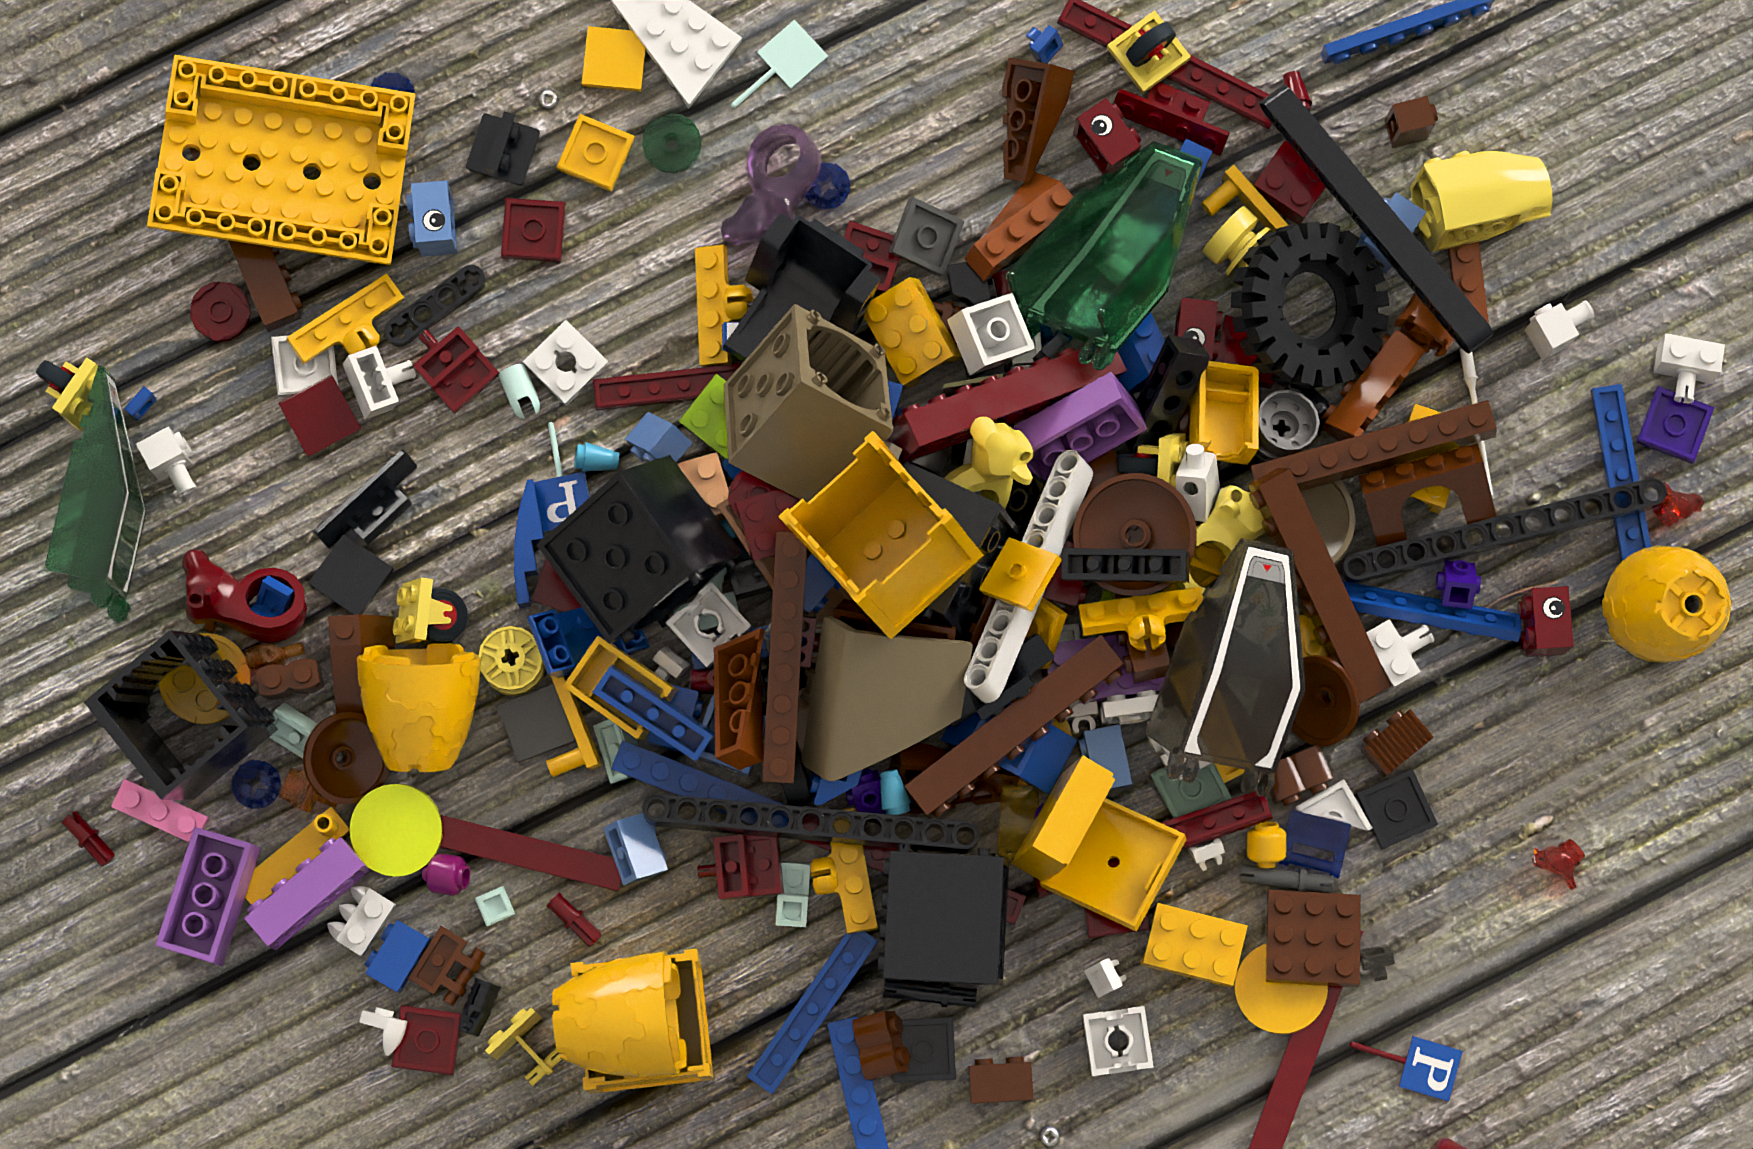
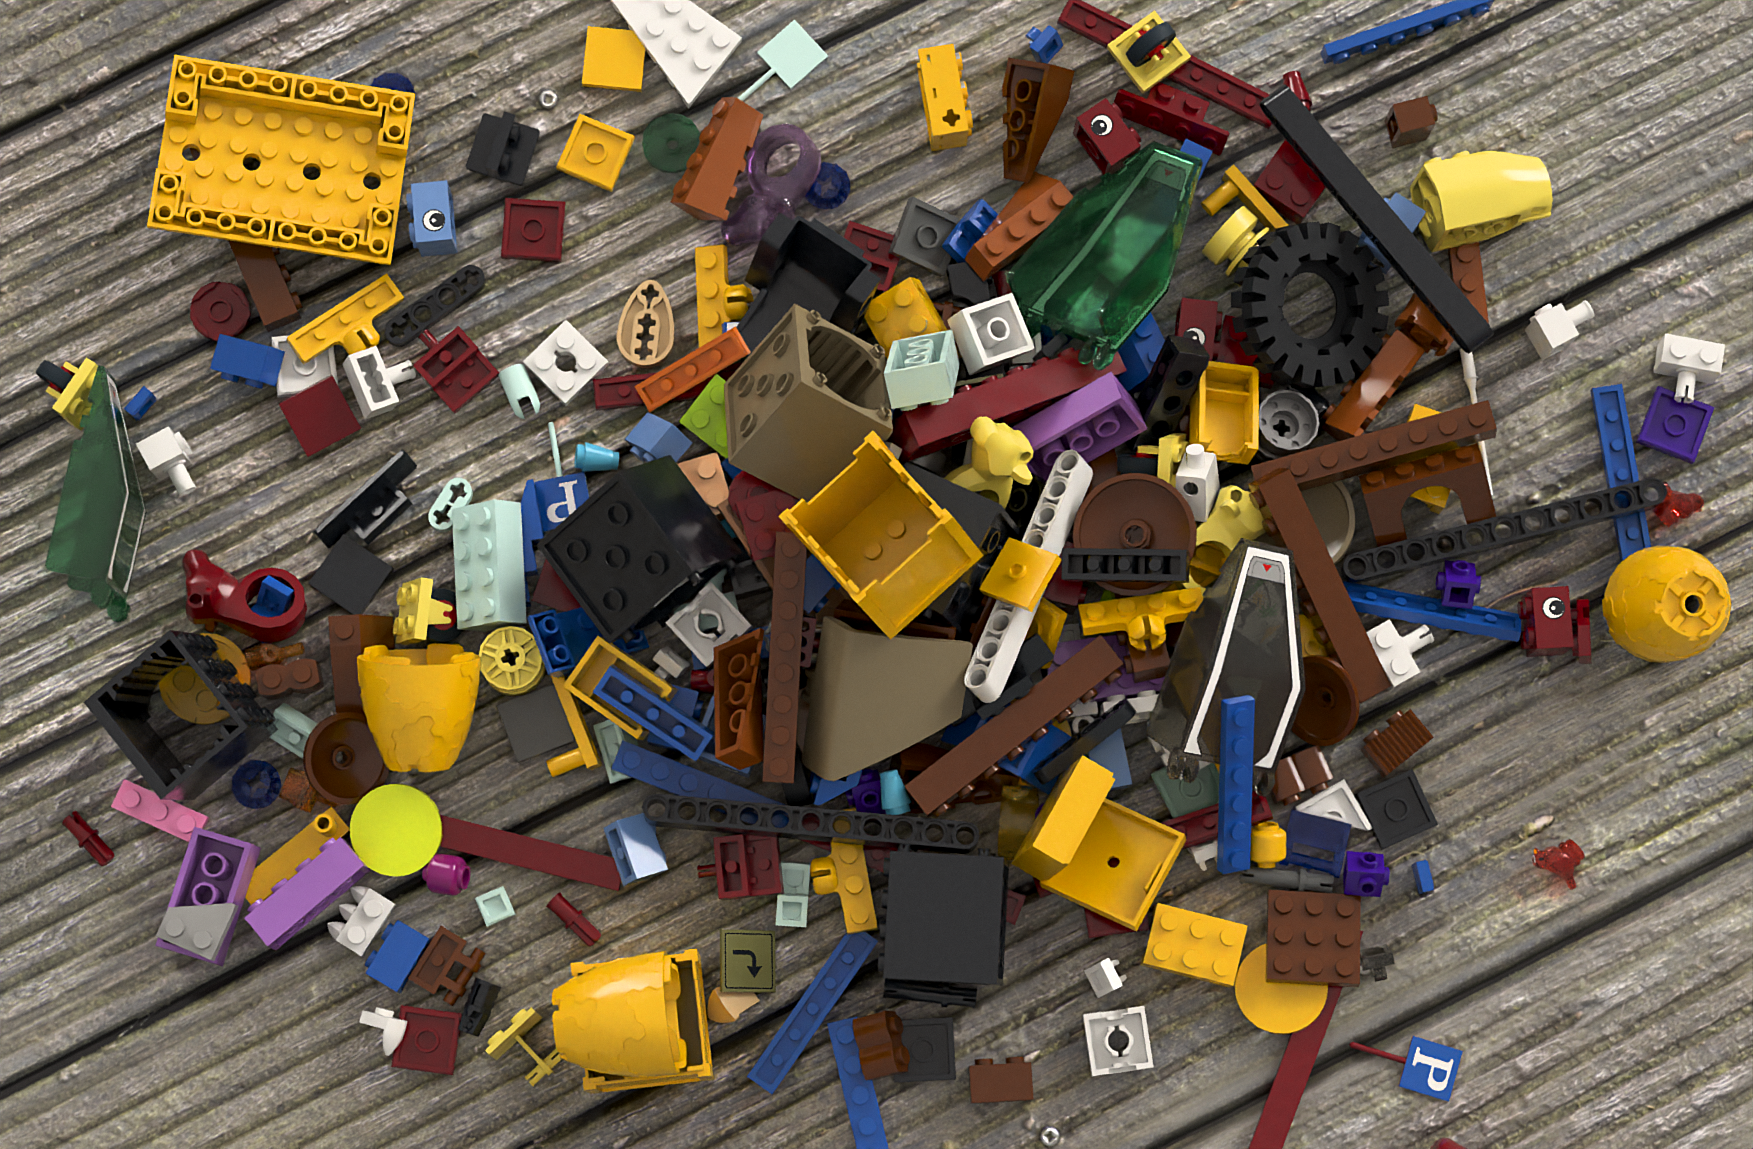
(198, 927): none -> light grey wing
(247, 360): none -> blue brick
(444, 501): none -> light aqua beam
(489, 565): none -> light aqua brick
(629, 327): none -> tan piece
(692, 369): none -> orange tile
(717, 160): none -> dark orange wedge
(727, 1006): none -> tan tile
(747, 961): none -> olive piece
(922, 370): none -> light aqua brick
(944, 97): none -> yellow piece
(969, 230): none -> blue slope
(1084, 741): none -> black beam
(1235, 784): none -> blue plate
(1364, 874): none -> dark purple brick
(1422, 877): none -> blue tile
(1582, 641): none -> dark red plate

